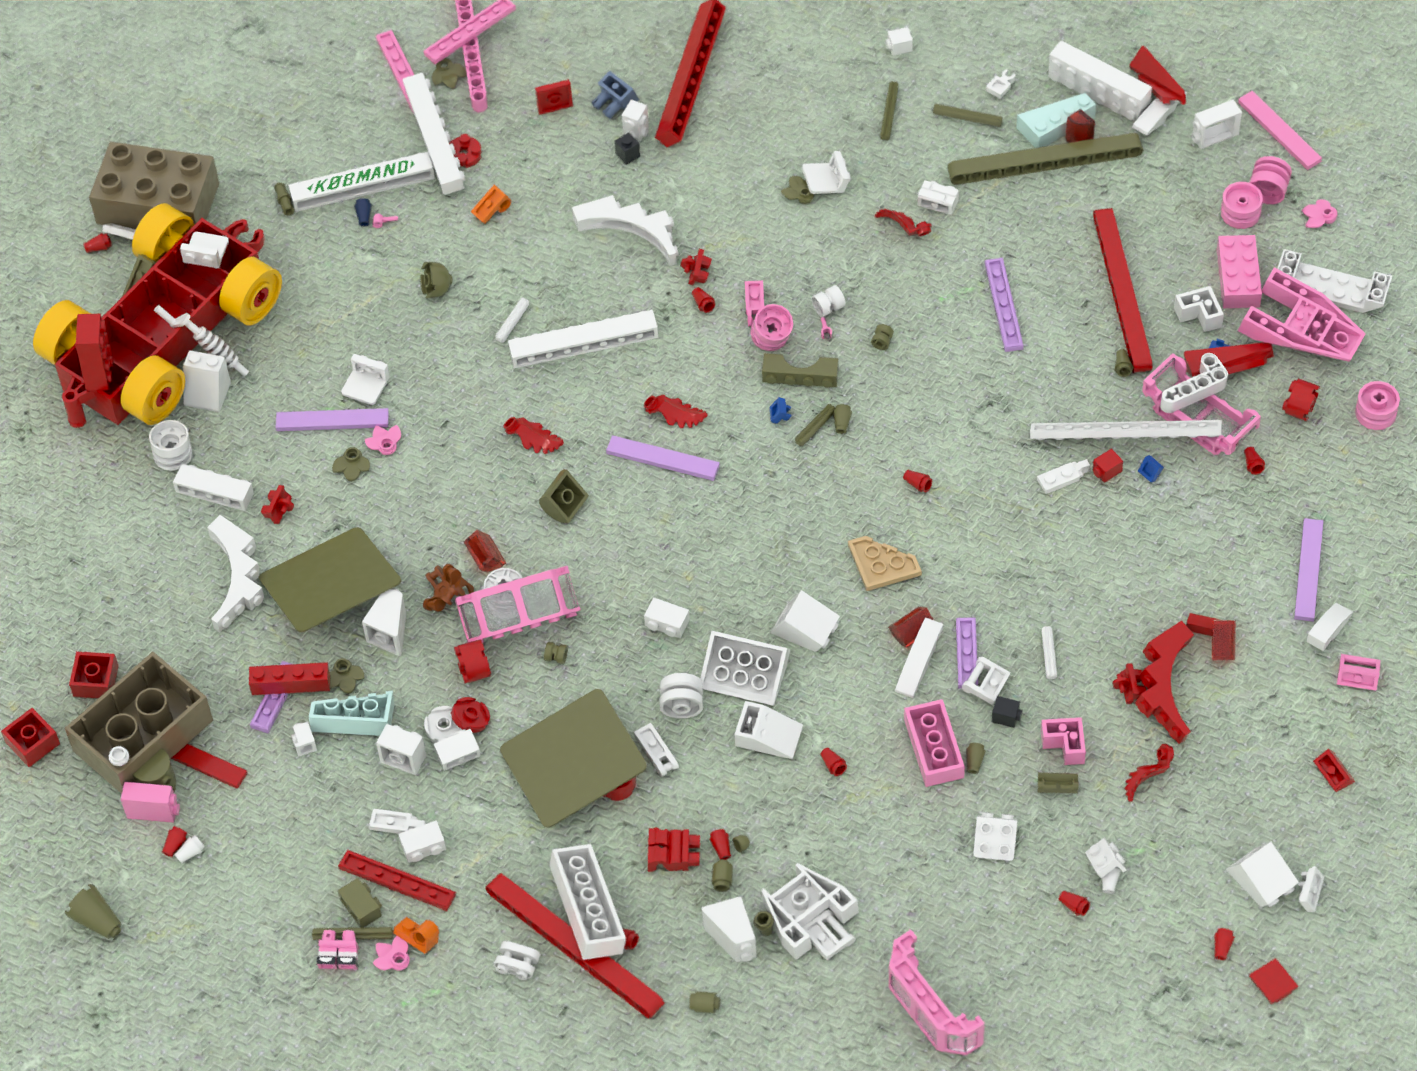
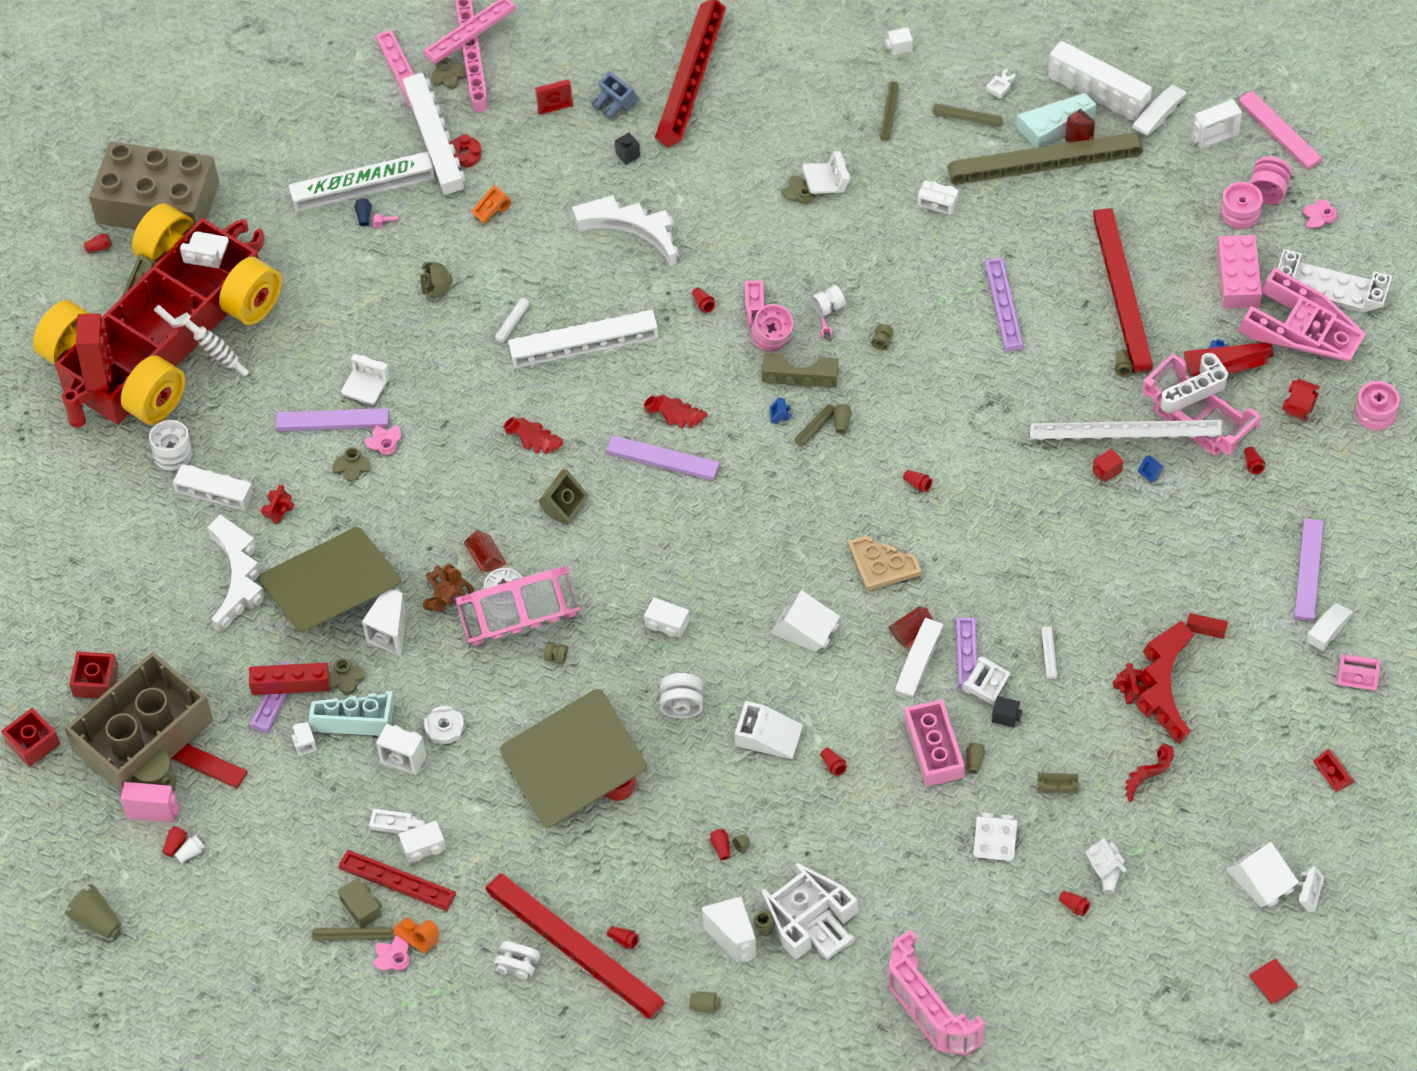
(118, 756): white plate -> none
(119, 230): white tile -> none
(205, 381): white slope -> none
(284, 199): olive pin -> none
(338, 952): bright pink hips -> none
(457, 749): white brick -> none
(470, 714): red tile -> none
(472, 661): red brick -> none
(587, 901): white brick -> none
(635, 120): white brick -> none
(656, 749): white plate -> none
(676, 853): red hips -> none
(693, 265): red hips -> none
(722, 875): olive brick -> none
(744, 668): white slope -> none
(906, 222): red plant -> none
(1063, 476): white hinge -> none
(1065, 734): bright pink brick -> none
(1156, 76): red wedge -> none
(1200, 305): white brick -> none
(1223, 639): clear red brick -> none
(1223, 943): red cone -> none

